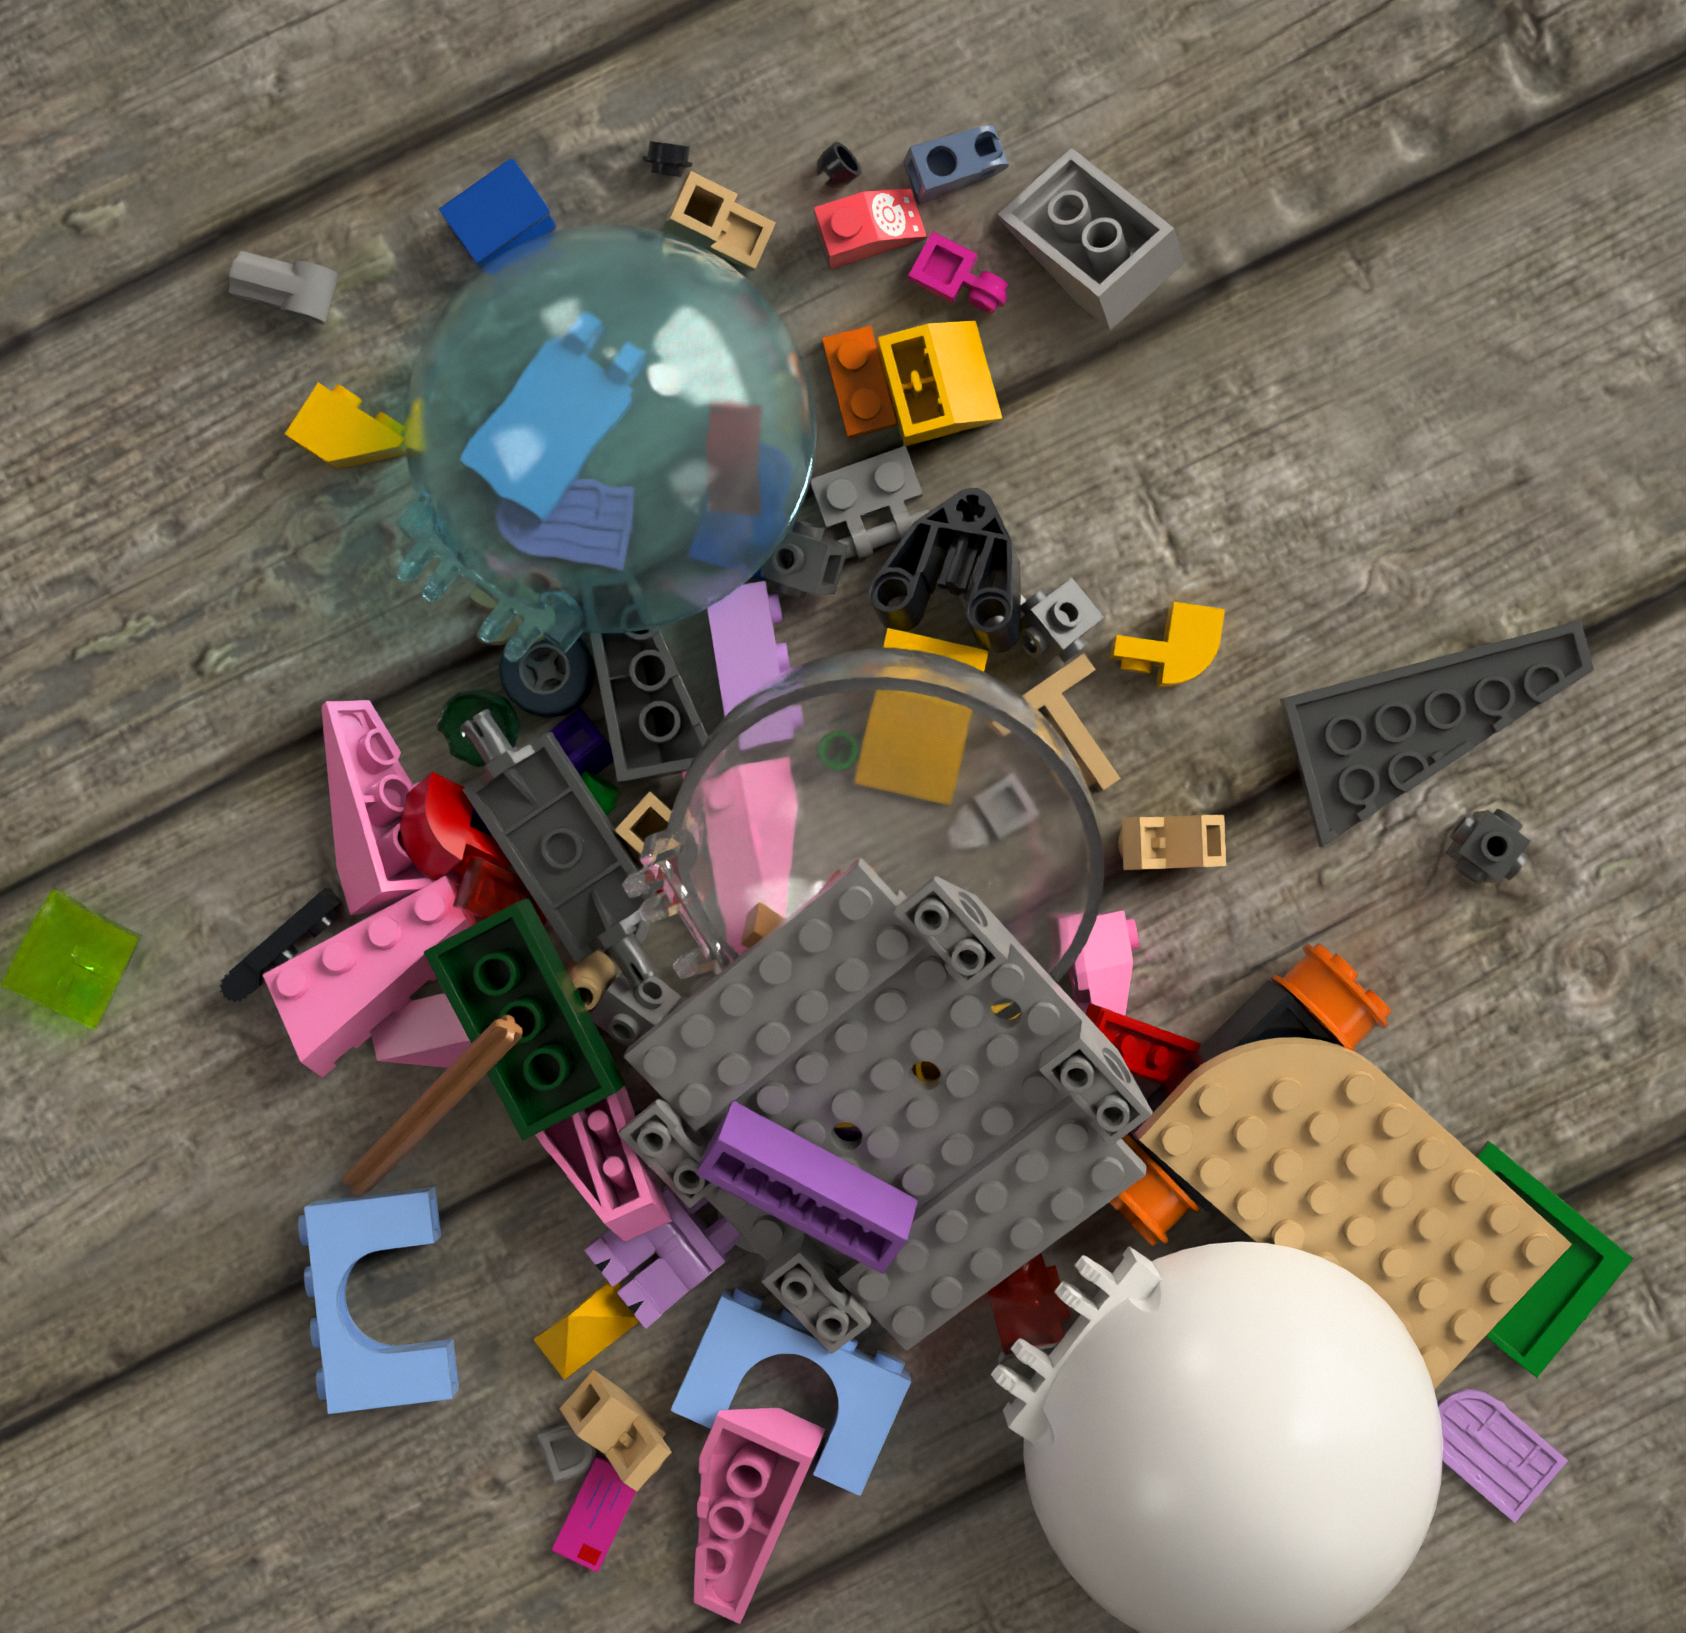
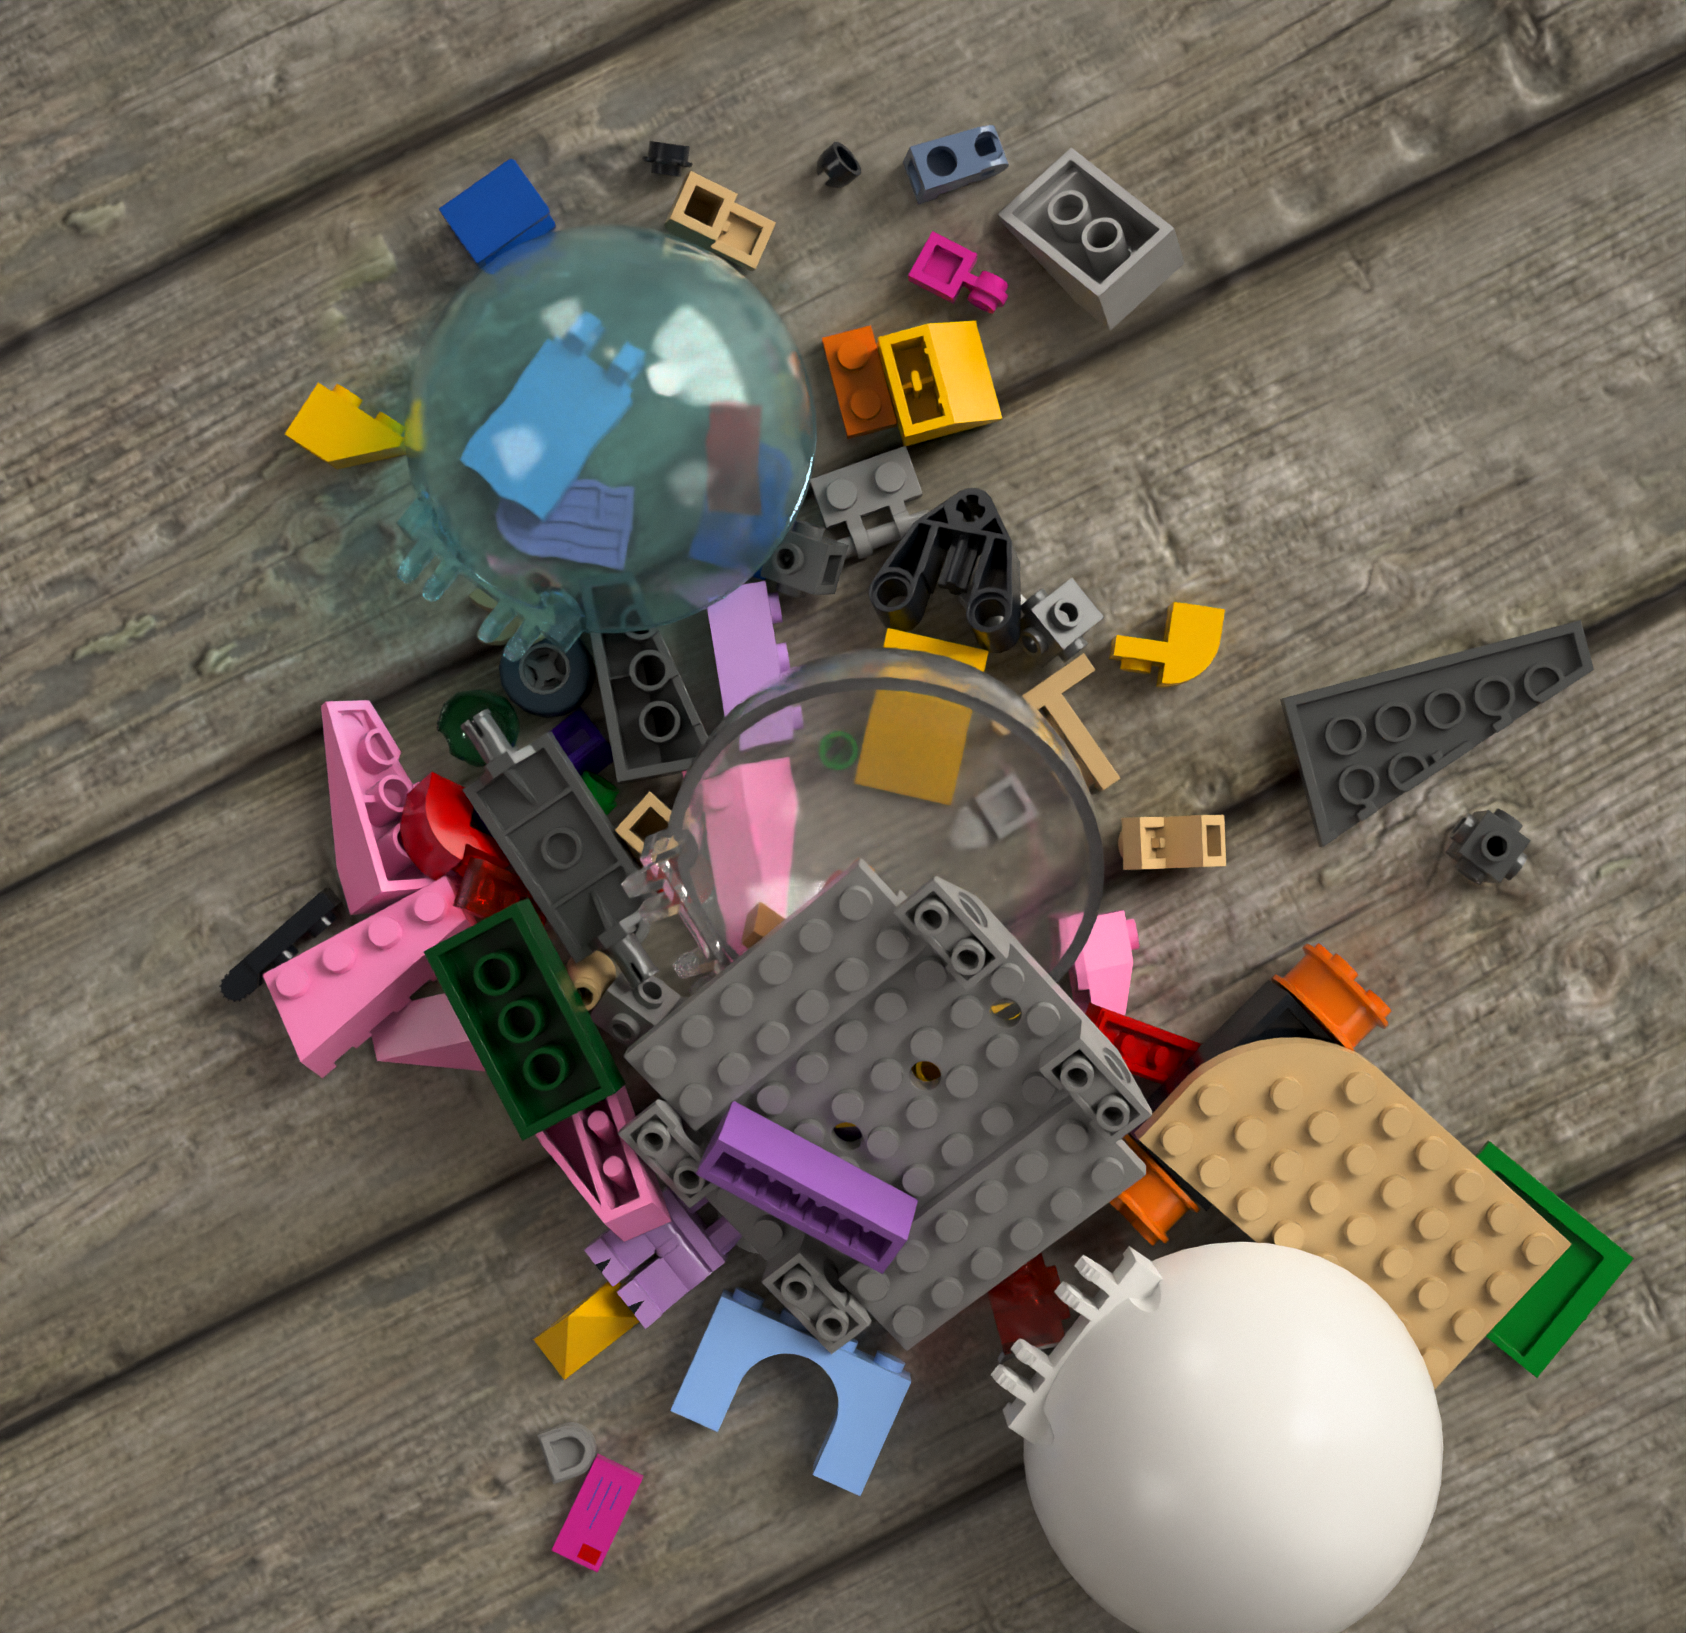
(72, 960): clear neon green plate -> none
(297, 288): light grey piece -> none
(356, 1368): light blue arch -> none
(433, 1105): medium nougat axle -> none
(618, 1428): tan brick -> none
(746, 1493): bright pink wedge -> none
(867, 225): coral slope -> none
(1496, 1451): lavender window -> none

